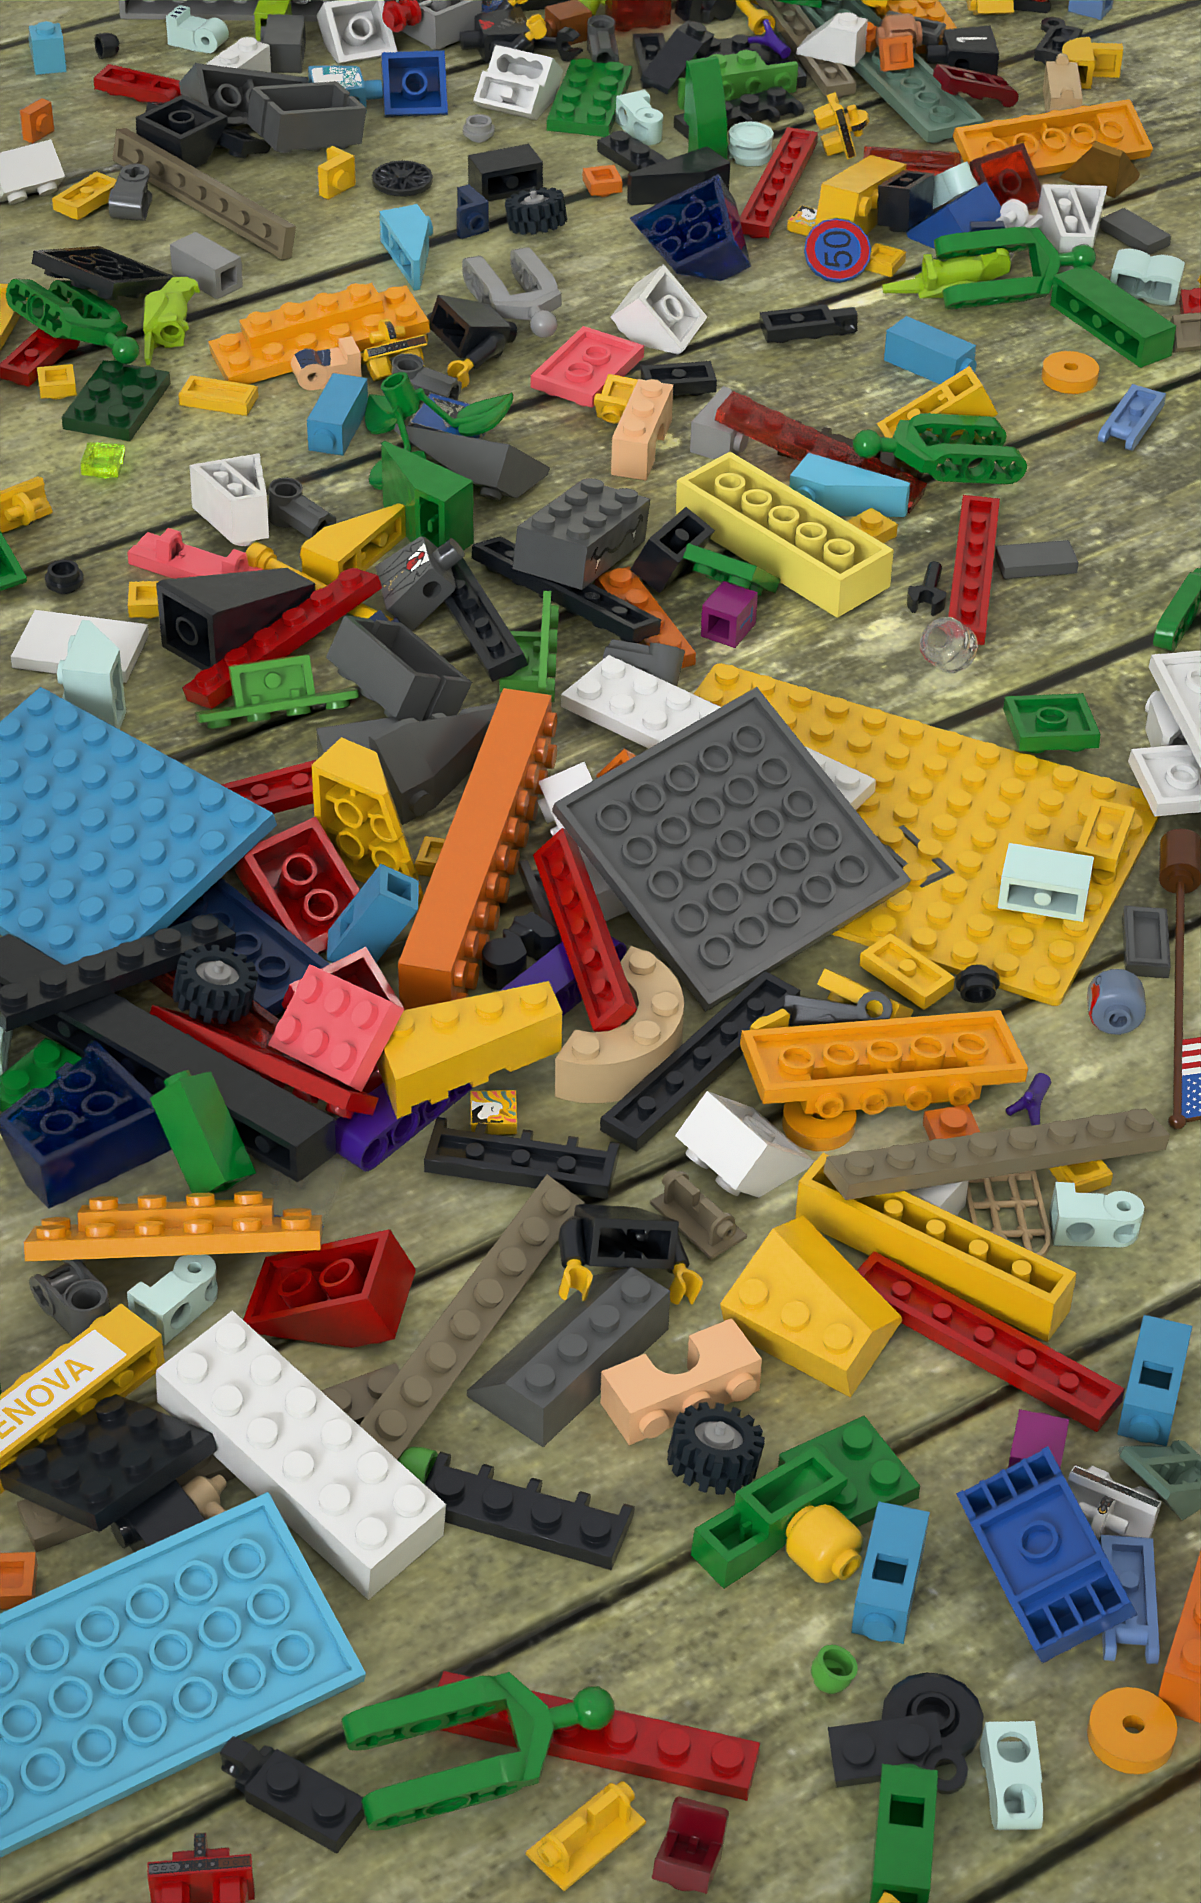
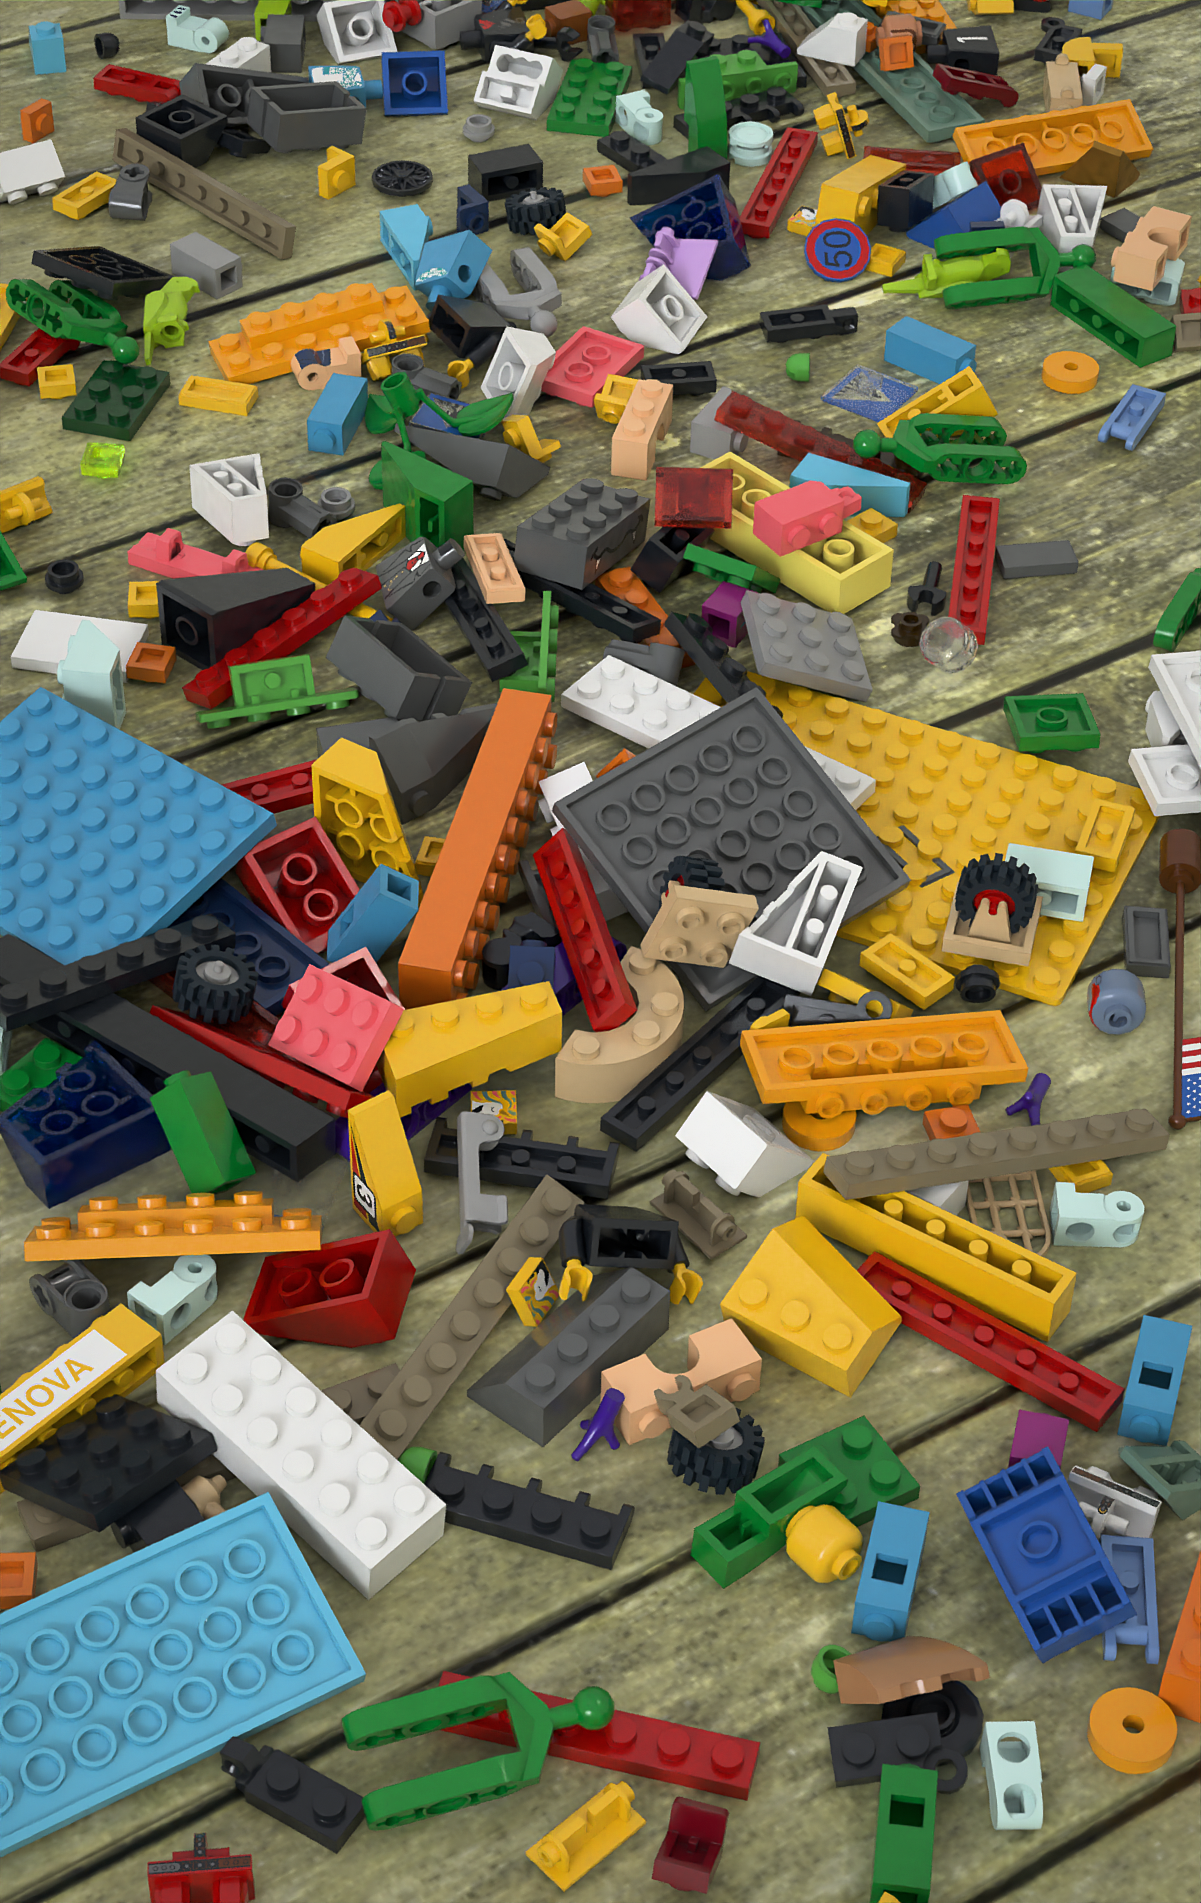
(151, 662): none -> orange plate
(337, 502): none -> light grey plate
(382, 1167): none -> yellow slope
(451, 266): none -> dark azure torso
(477, 1211): none -> light grey piece
(494, 568): none -> light nougat tile
(519, 368): none -> white slope
(521, 435): none -> yellow bracket
(531, 964): none -> dark blue bracket
(533, 1291): none -> yellow tile
(563, 237): none -> yellow bracket
(601, 1424): none -> dark purple bar
(684, 258): none -> lavender hinge
(693, 497): none -> clear red slope
(695, 917): none -> tan plate
(697, 1414): none -> dark tan plate
(711, 656): none -> black hinge
(798, 367): none -> bright green hinge
(800, 926): none -> white wedge
(803, 515): none -> coral hinge
(805, 646): none -> light grey plate
(869, 393): none -> clear piece
(904, 1669): none -> medium nougat slope
(908, 628): none -> dark brown plate
(994, 911): none -> plate
(1093, 84): none -> white plate
(1145, 250): none -> light nougat arch

